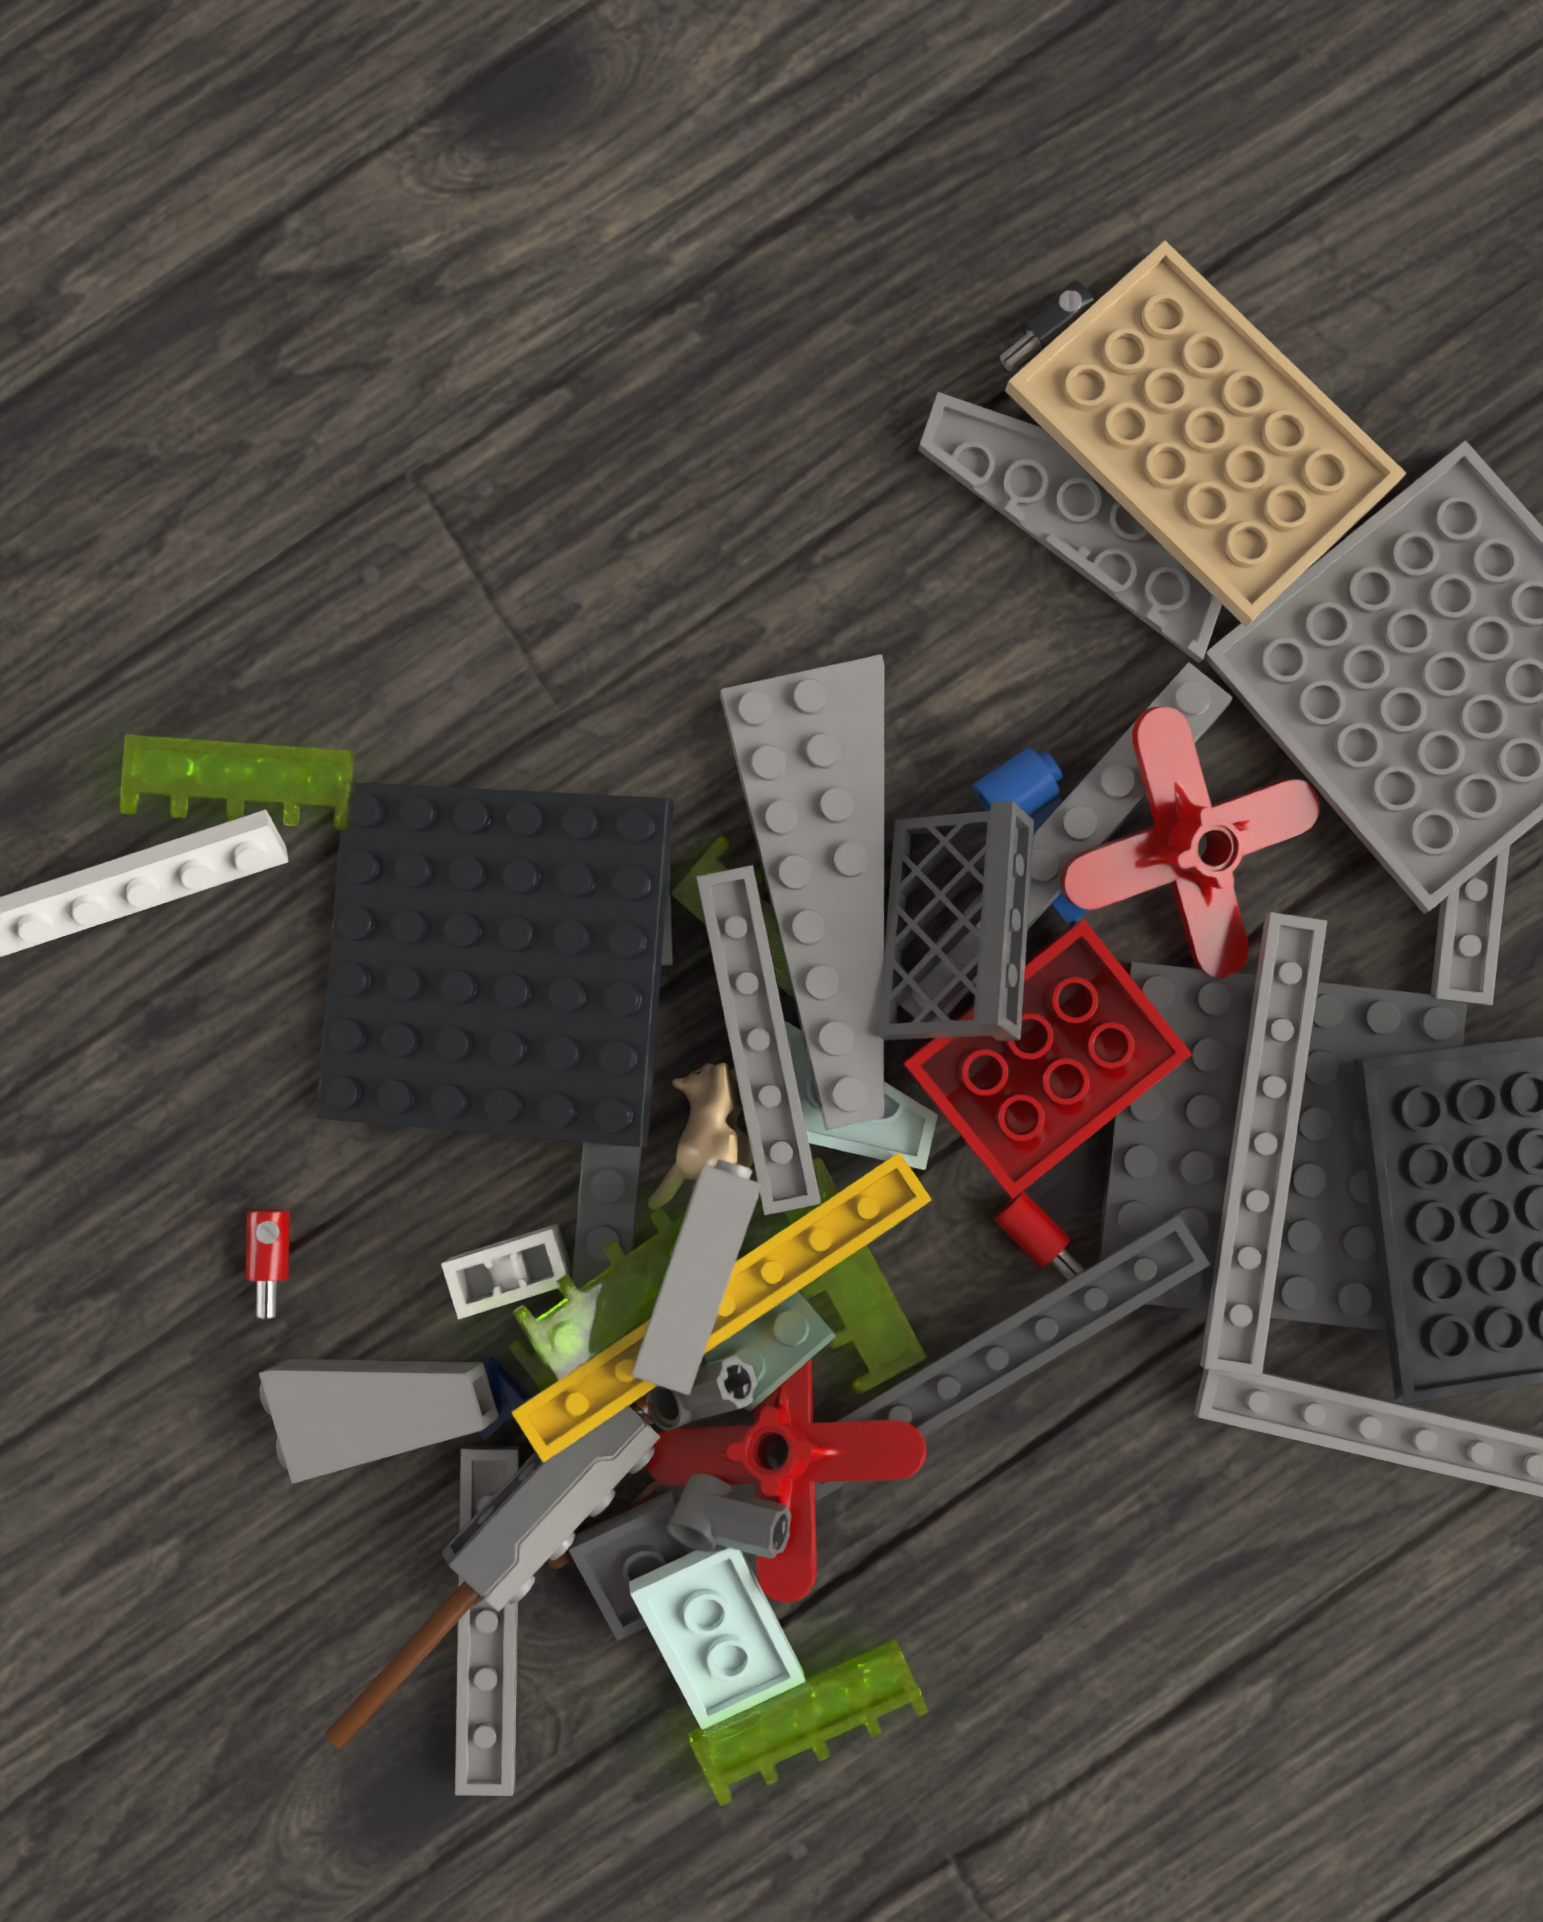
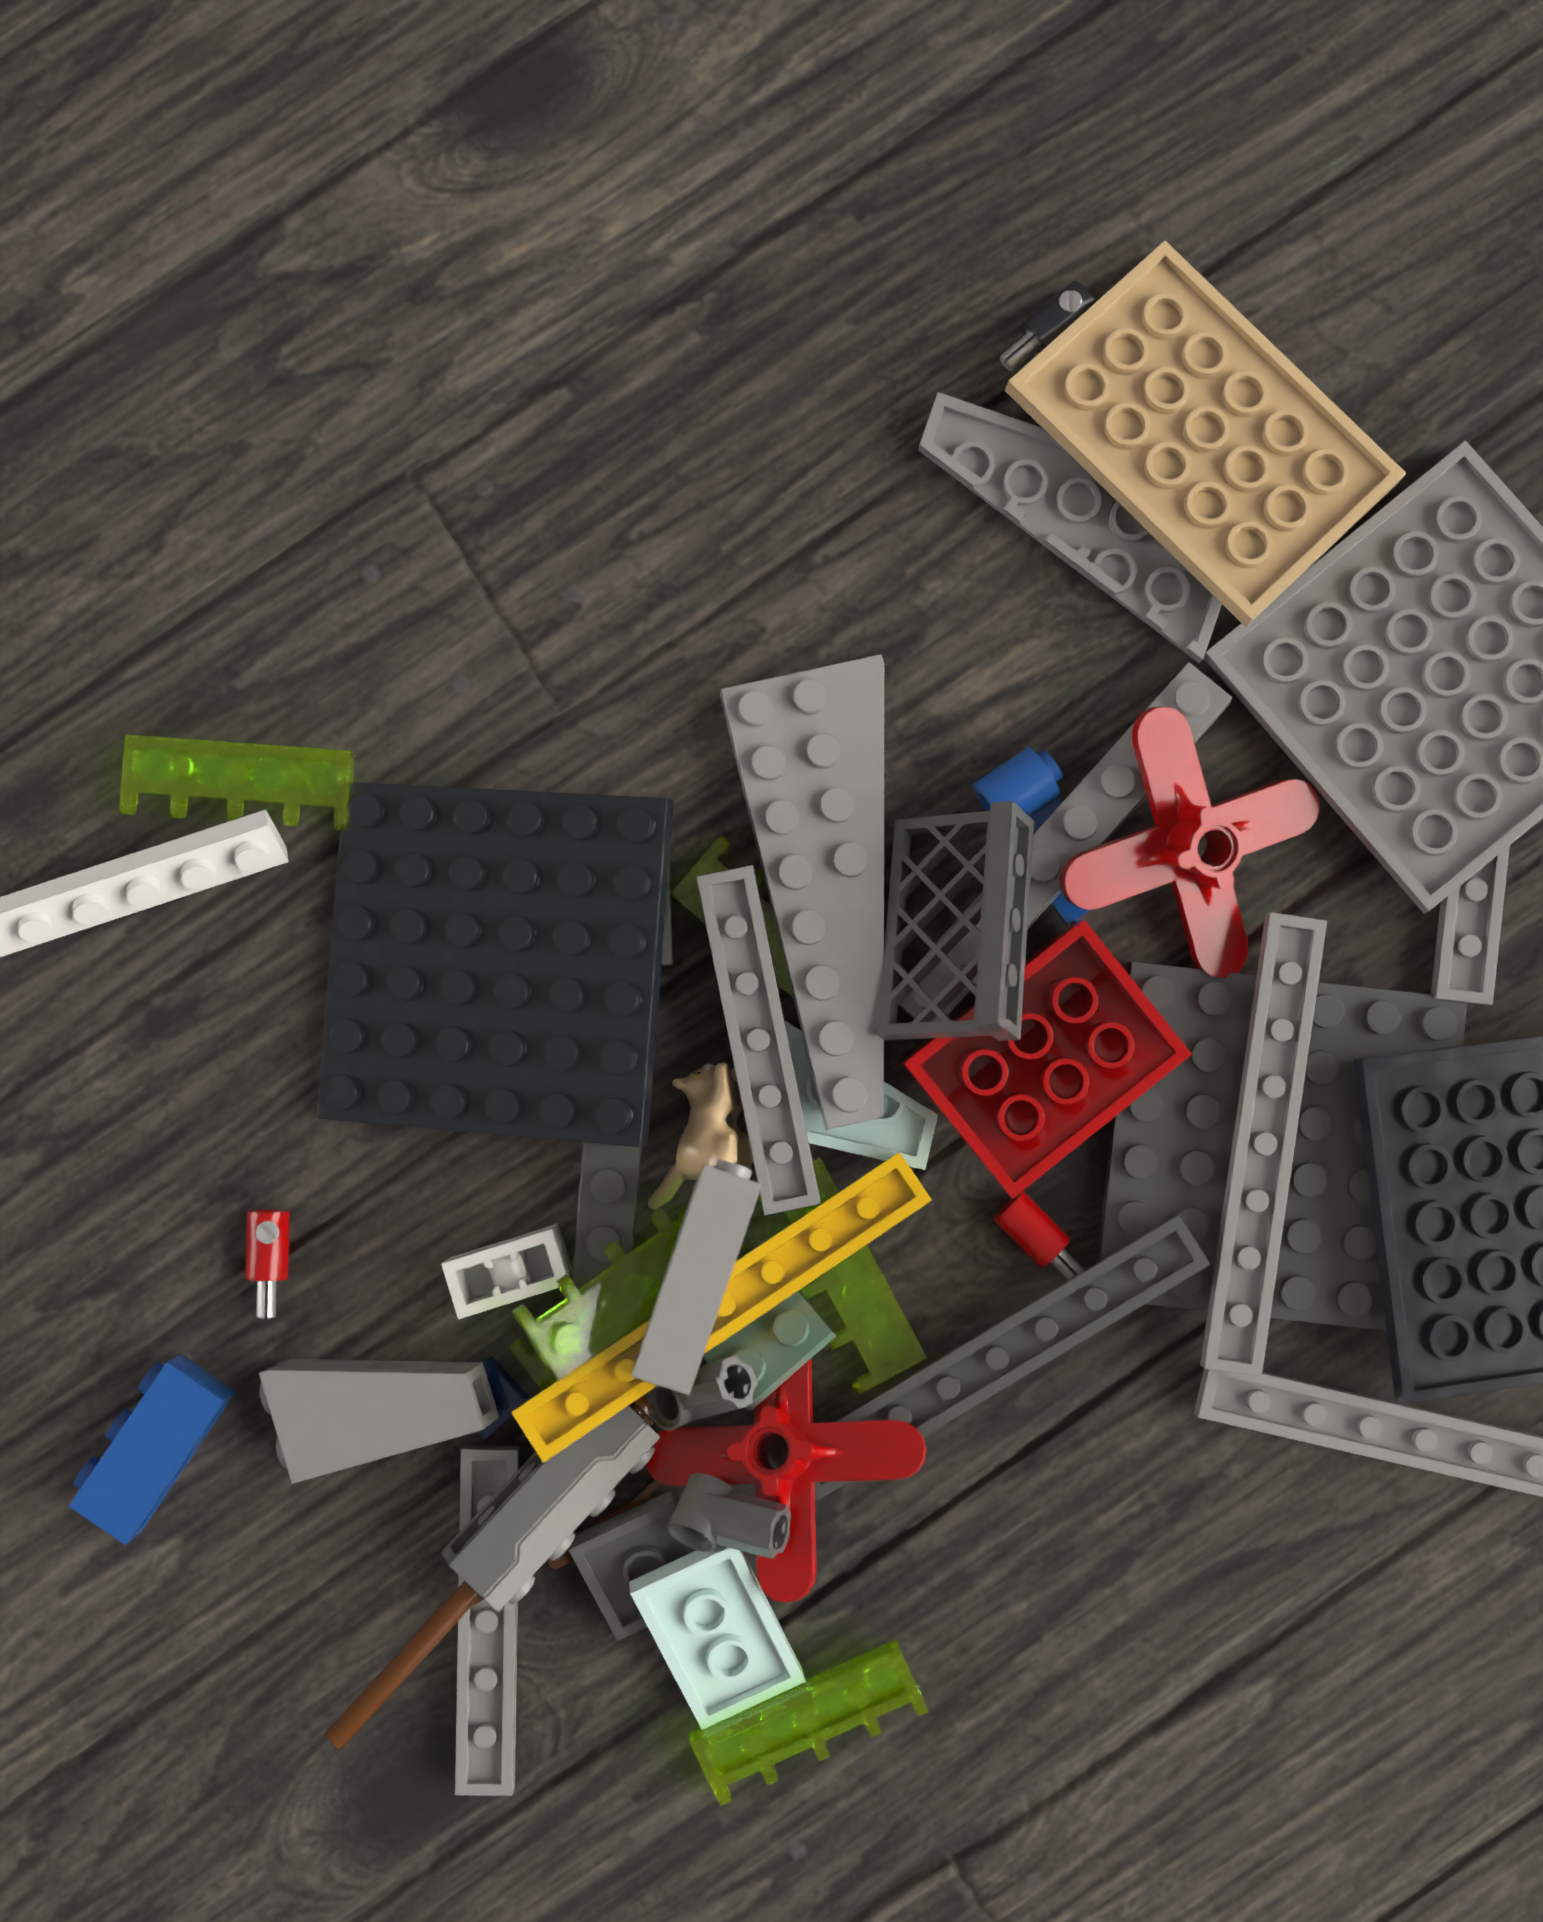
(150, 1447): none -> blue brick

